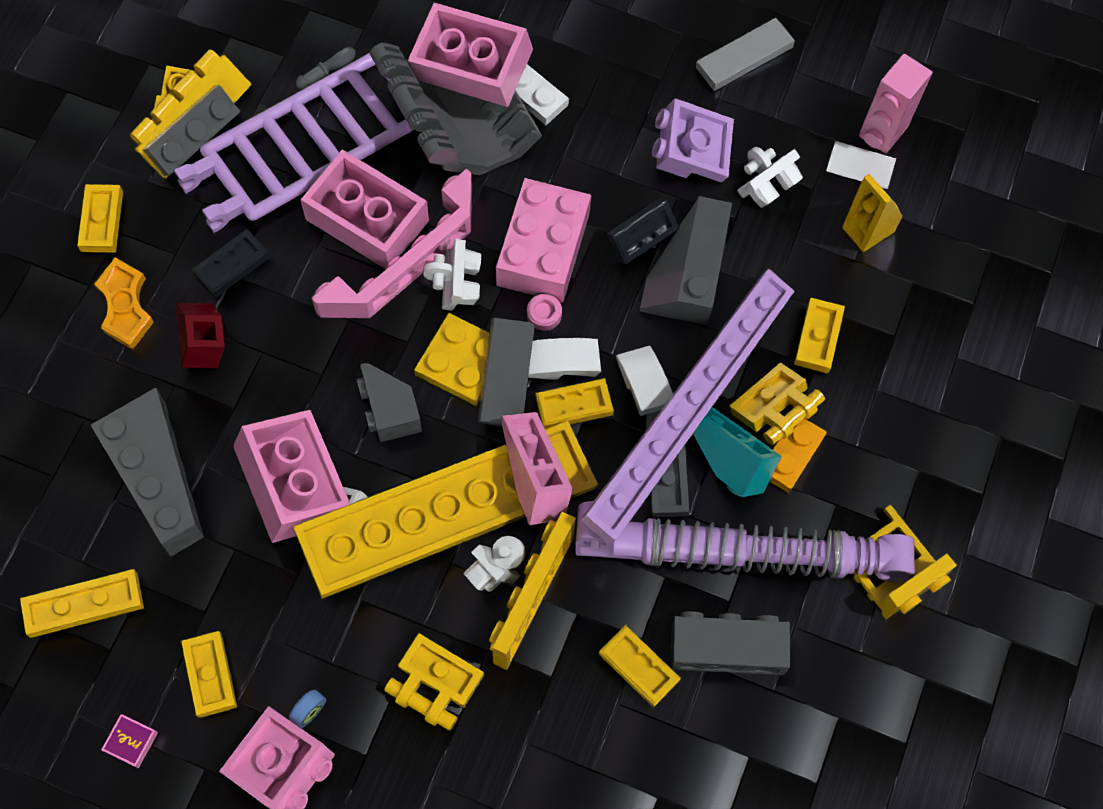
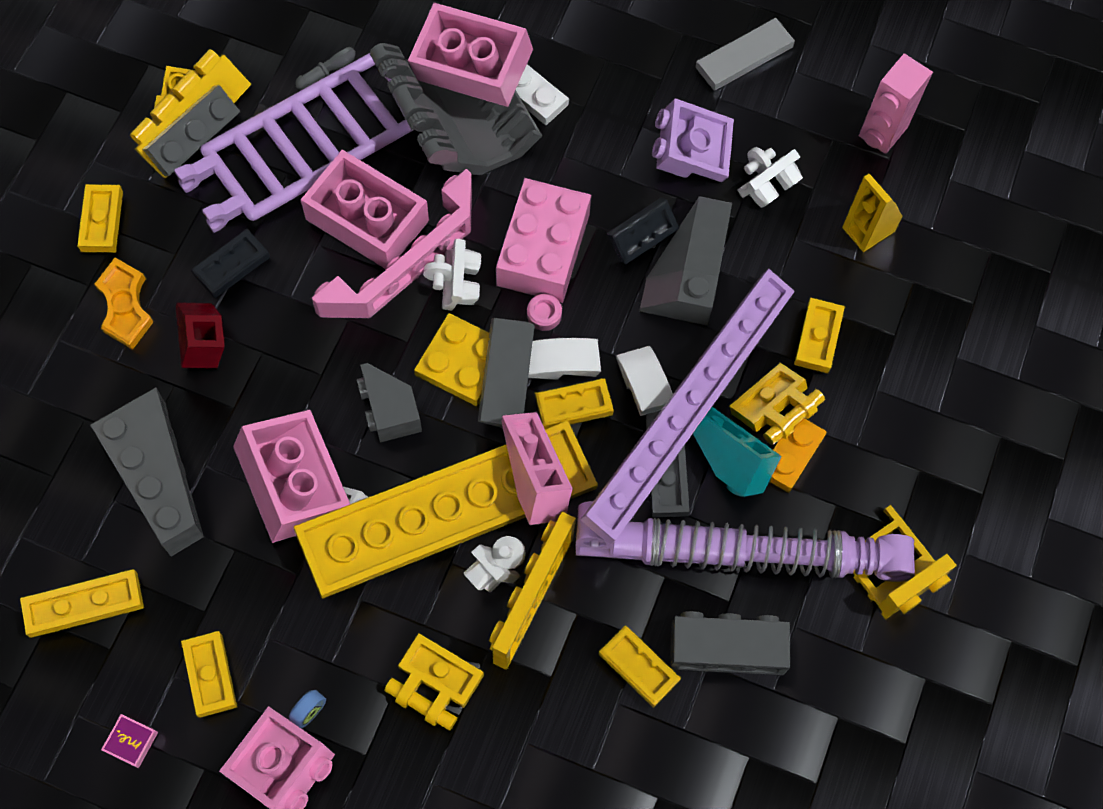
(858, 162): white sticker -> none

